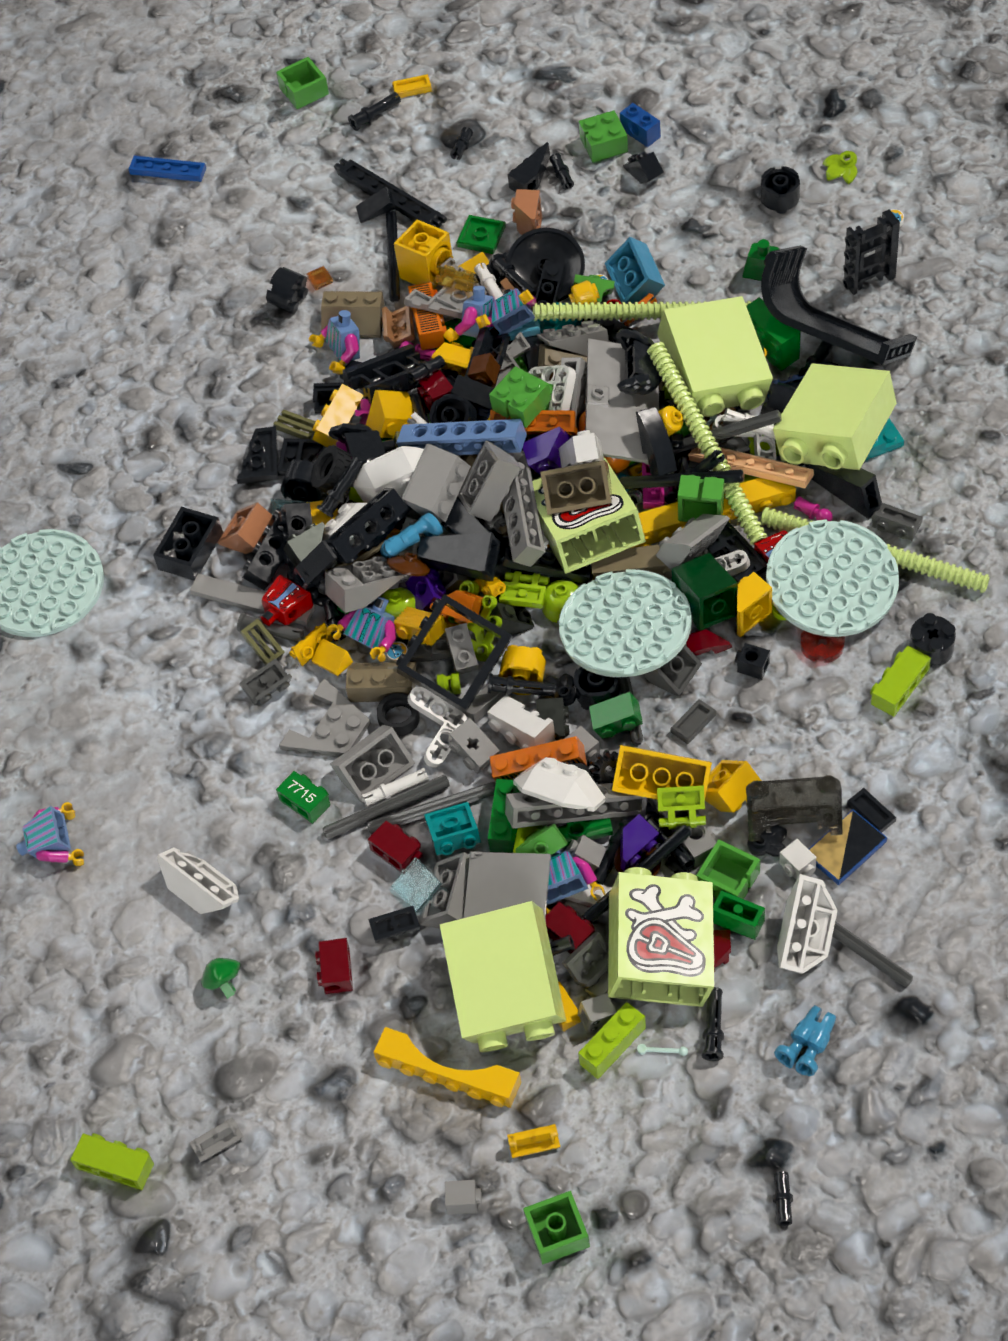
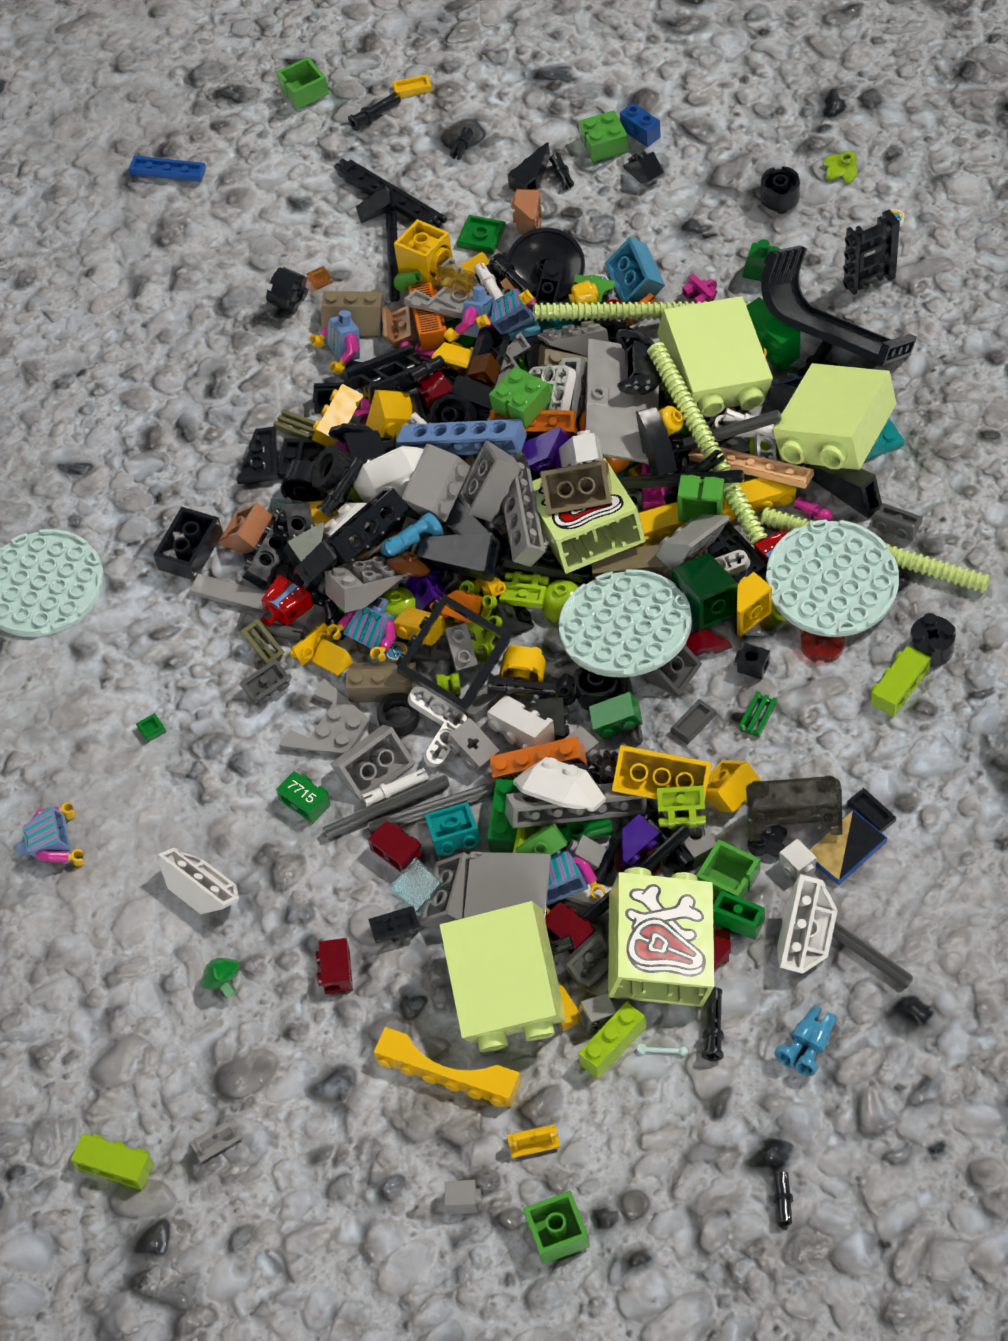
(151, 727): none -> green tile
(407, 279): none -> bright green cone
(703, 289): none -> dark pink hips
(764, 700): none -> green tile

